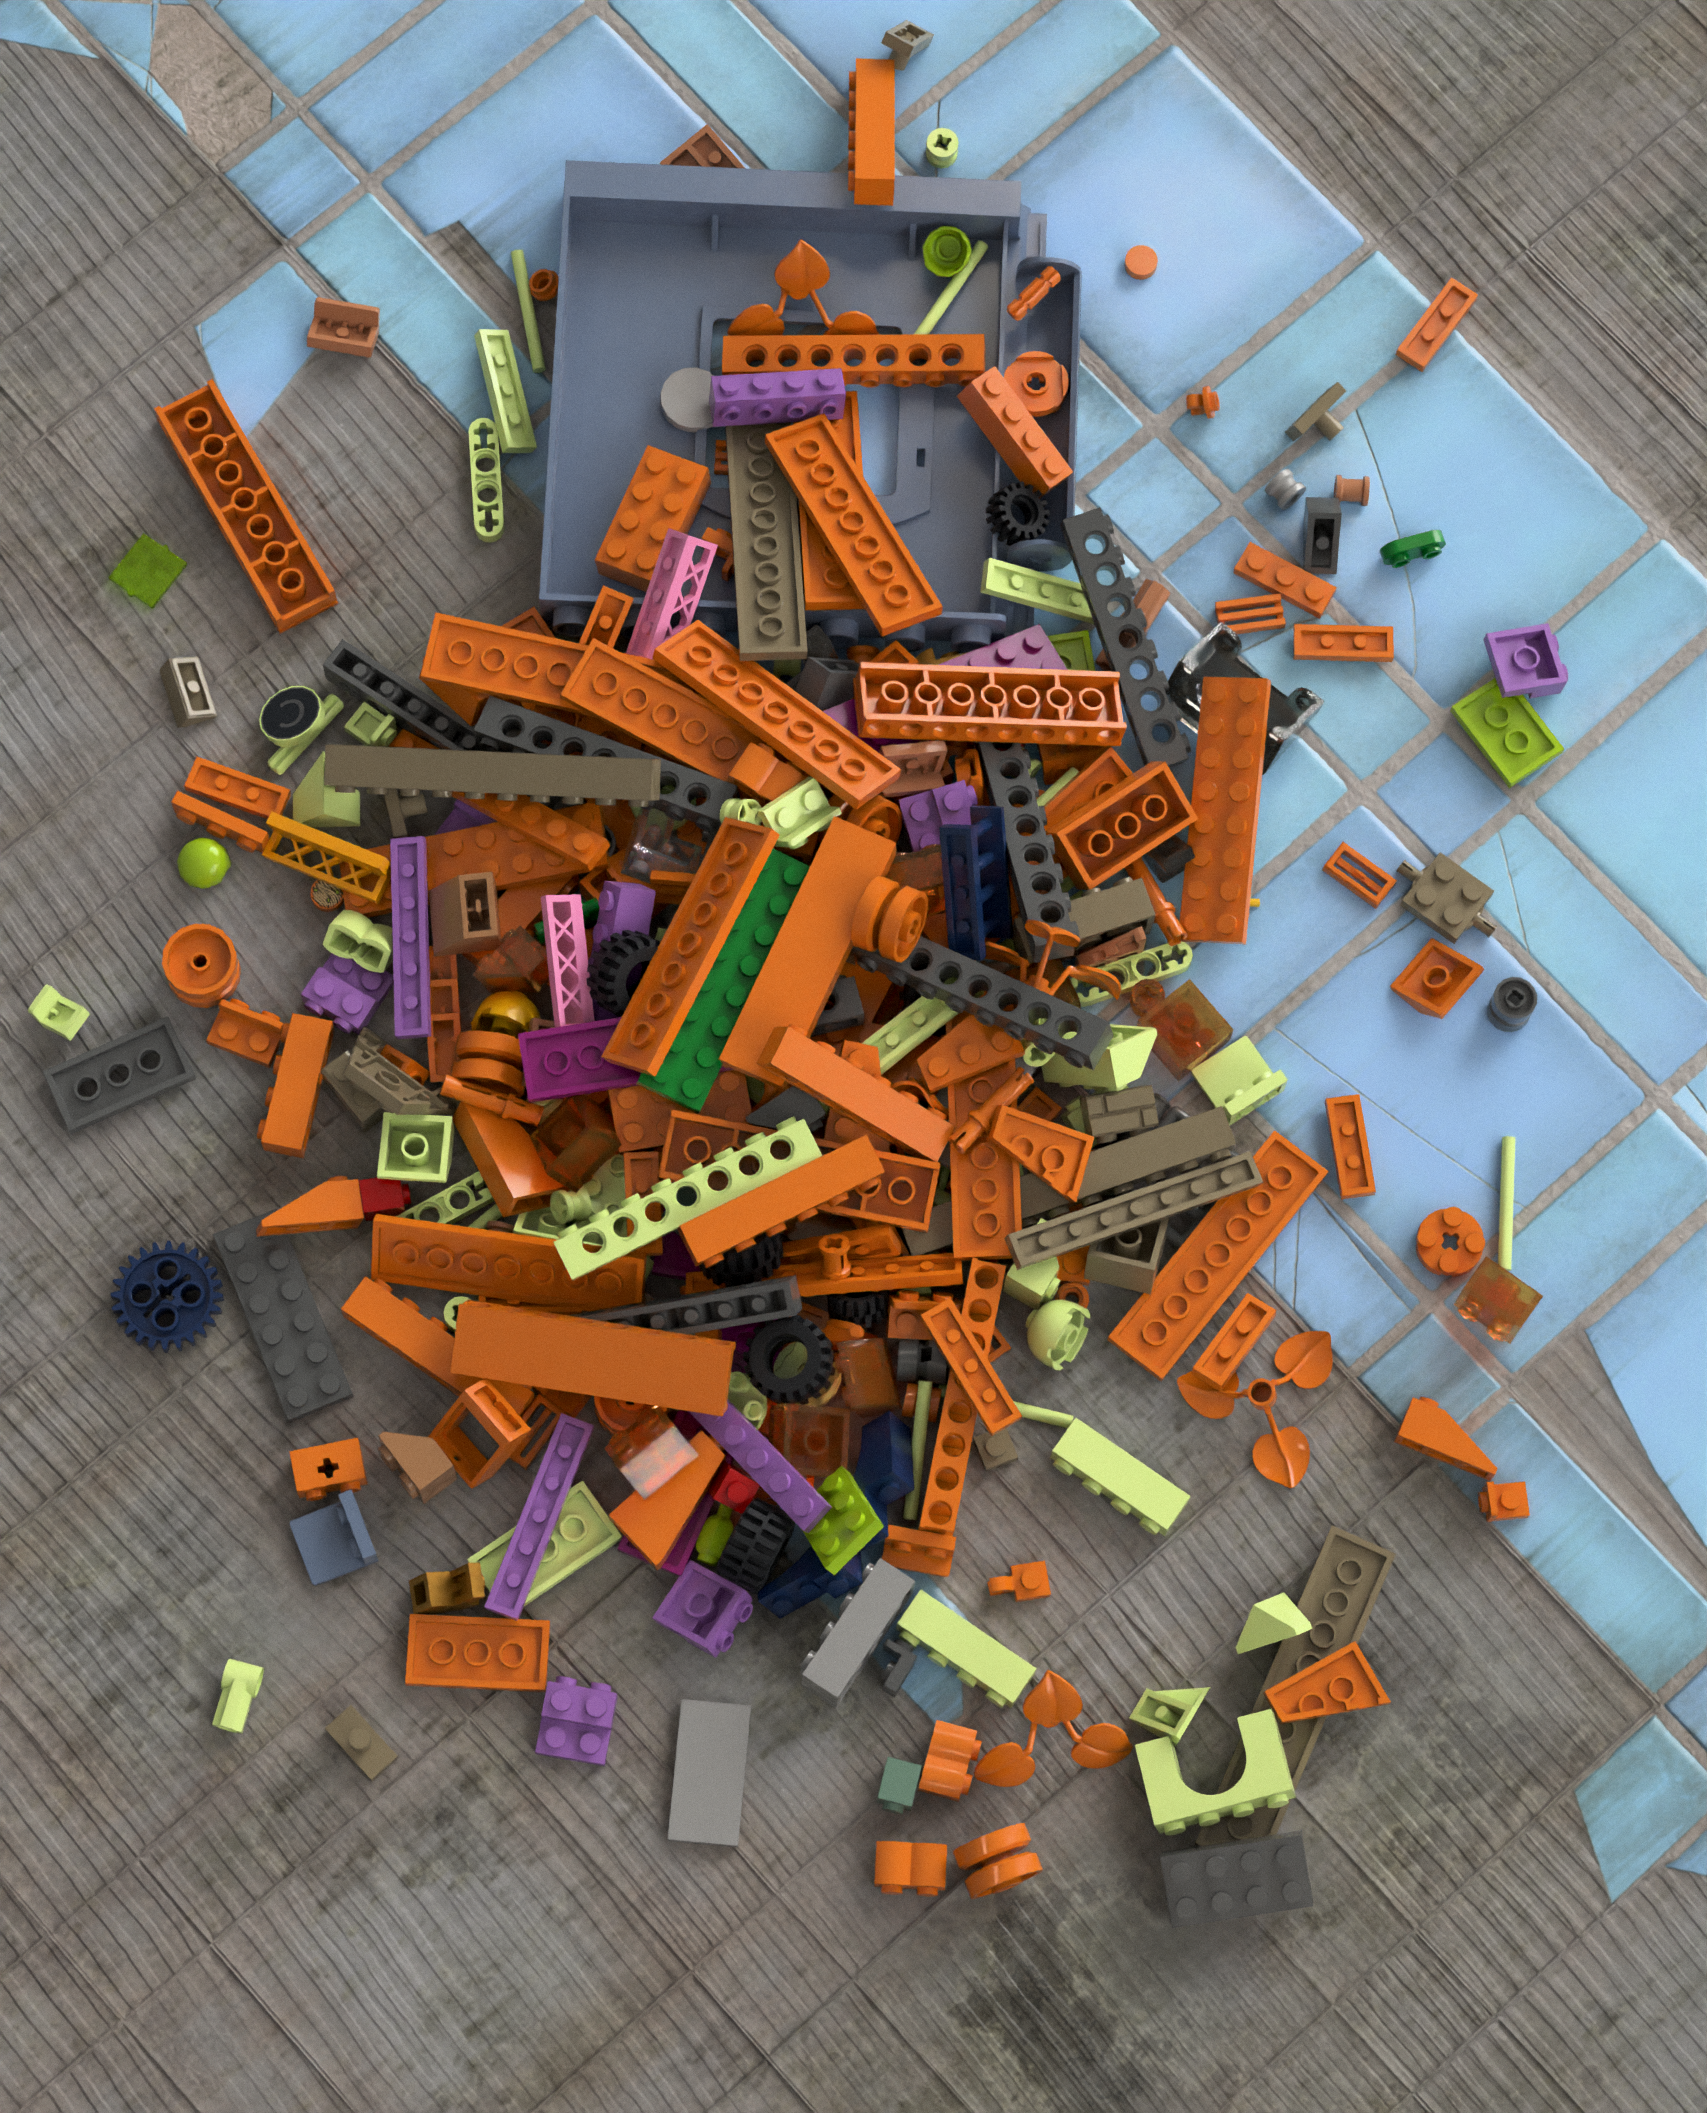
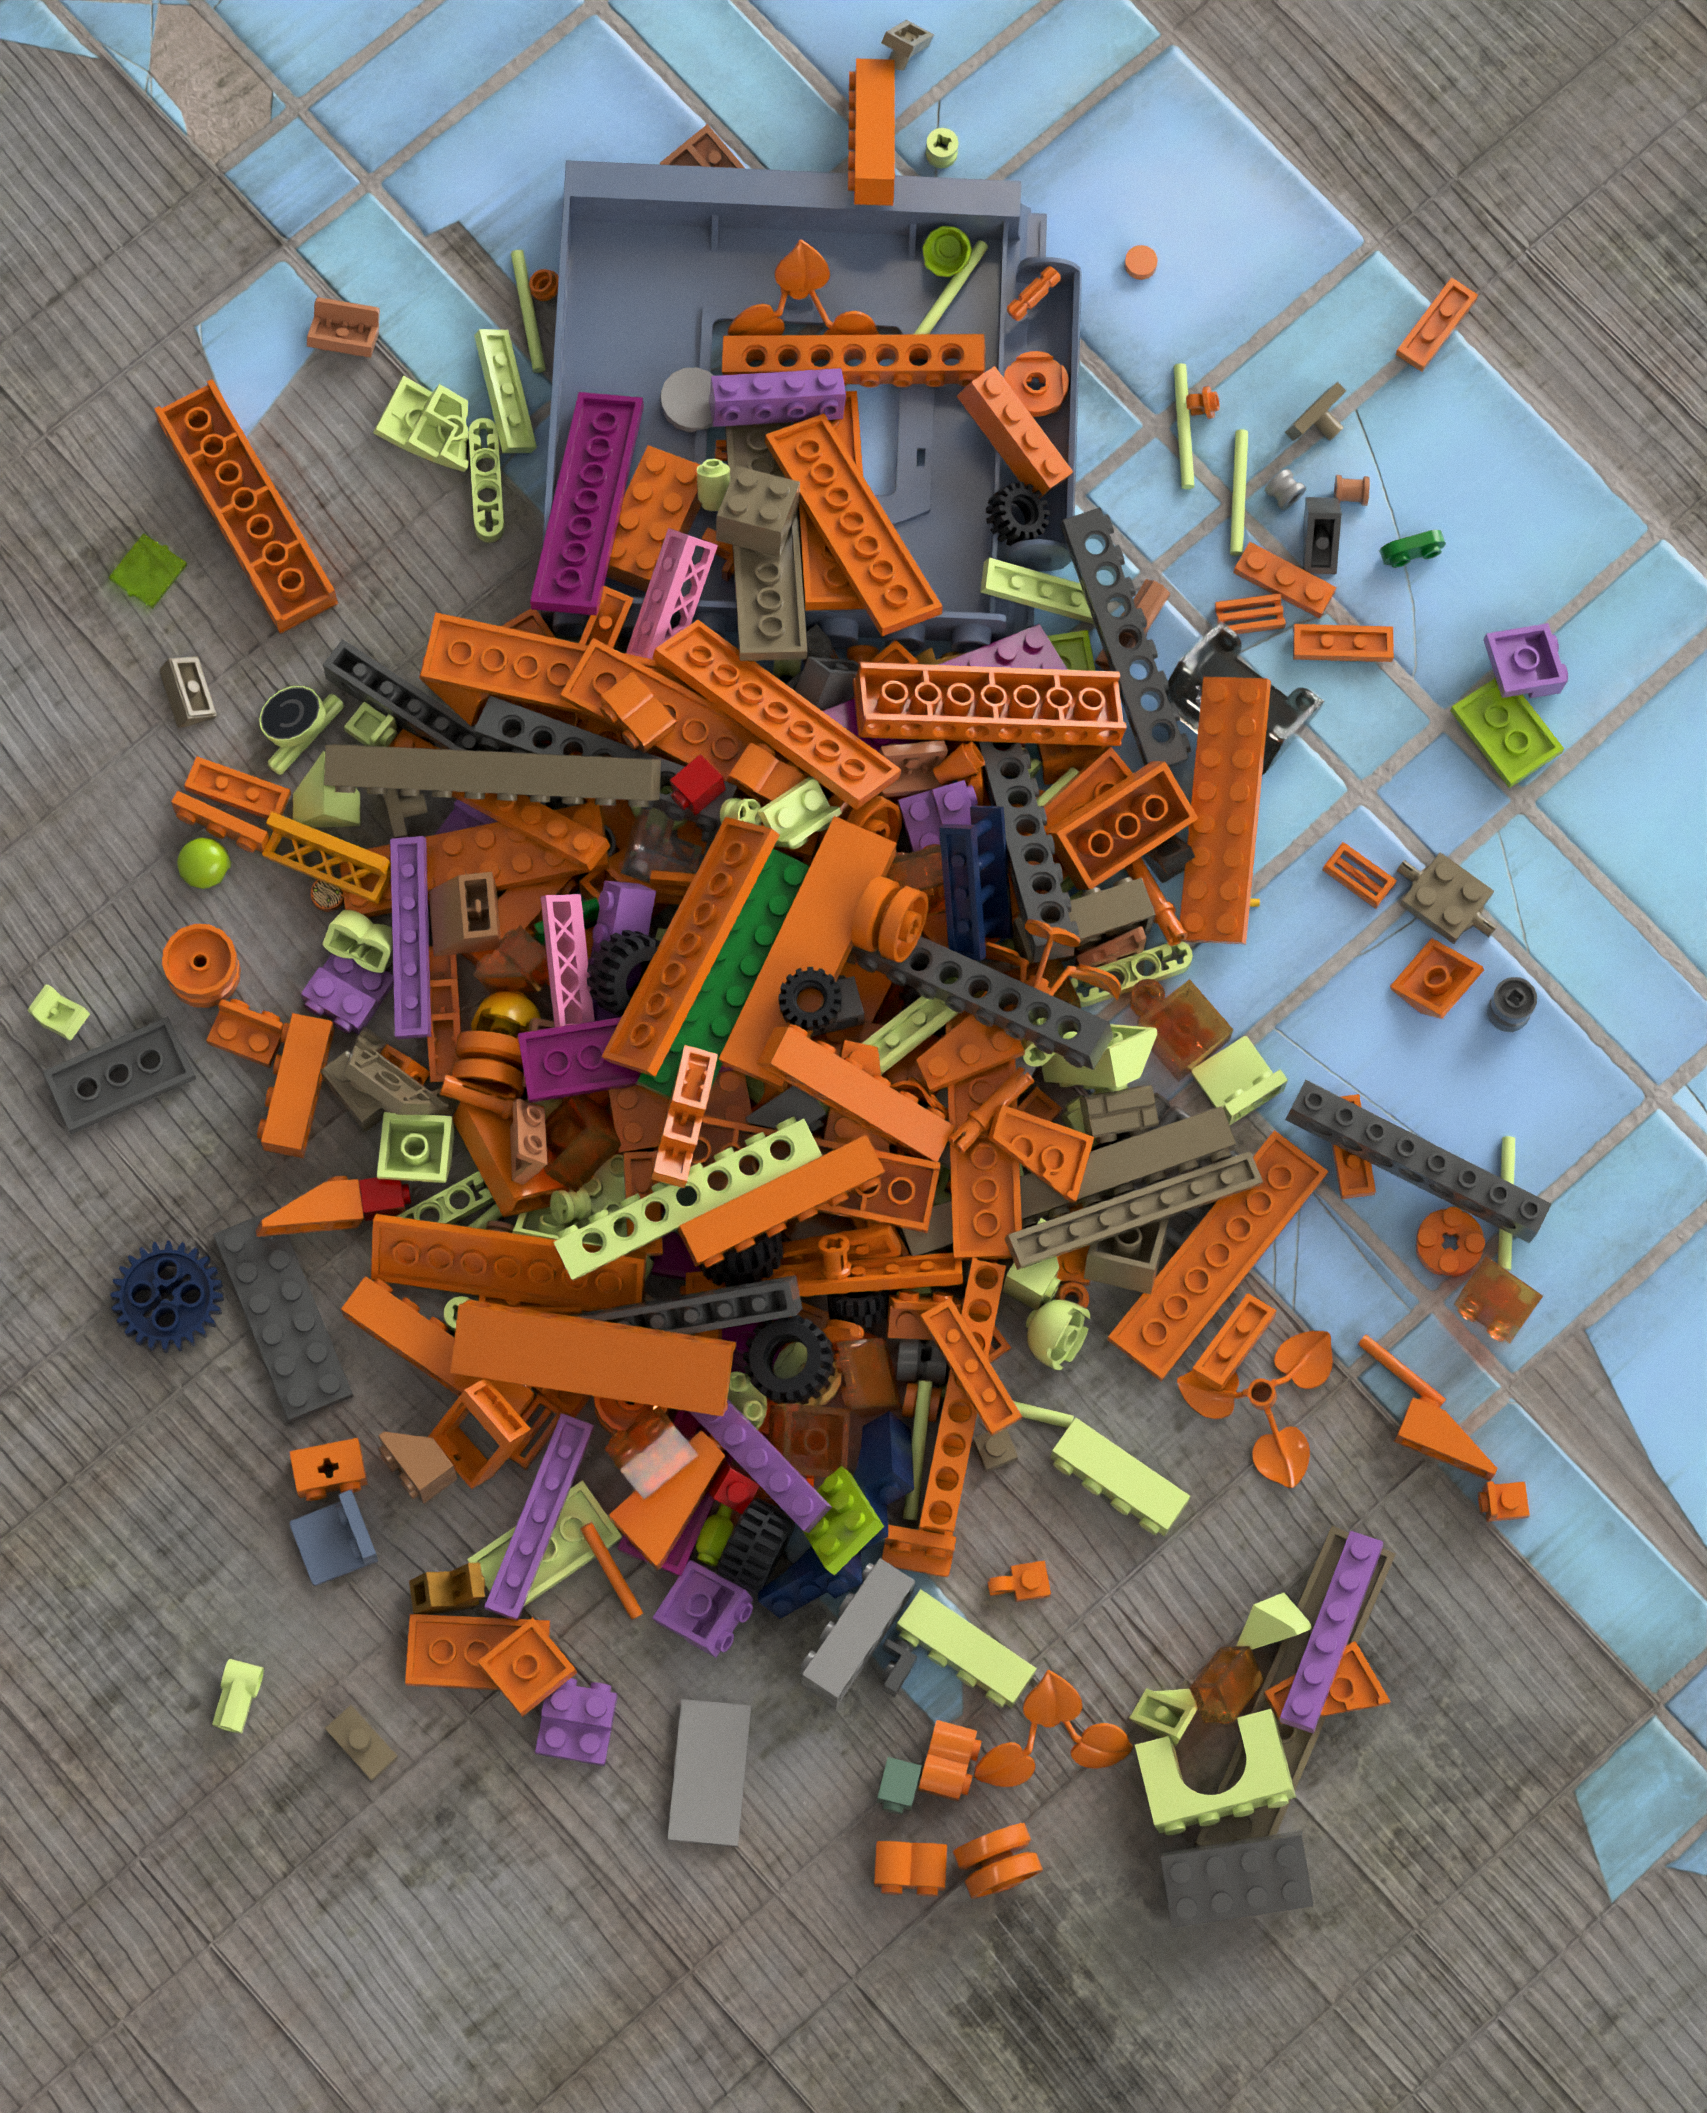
(427, 423): none -> yellowish green slope
(527, 1141): none -> nougat bracket
(527, 1667): none -> orange plate
(587, 504): none -> magenta plate
(611, 1570): none -> orange bar
(637, 712): none -> orange brick
(684, 1116): none -> orange slope
(697, 785): none -> red brick
(712, 483): none -> yellowish green brick
(757, 511): none -> dark tan brick
(816, 980): none -> black tyre
(959, 764): none -> orange cone
(1183, 426): none -> yellowish green bar
(1226, 1684): none -> clear orange brick
(1239, 492): none -> yellowish green bar
(1331, 1632): none -> medium lavender plate
(1400, 1370): none -> orange bar
(1418, 1161): none -> dark grey brick

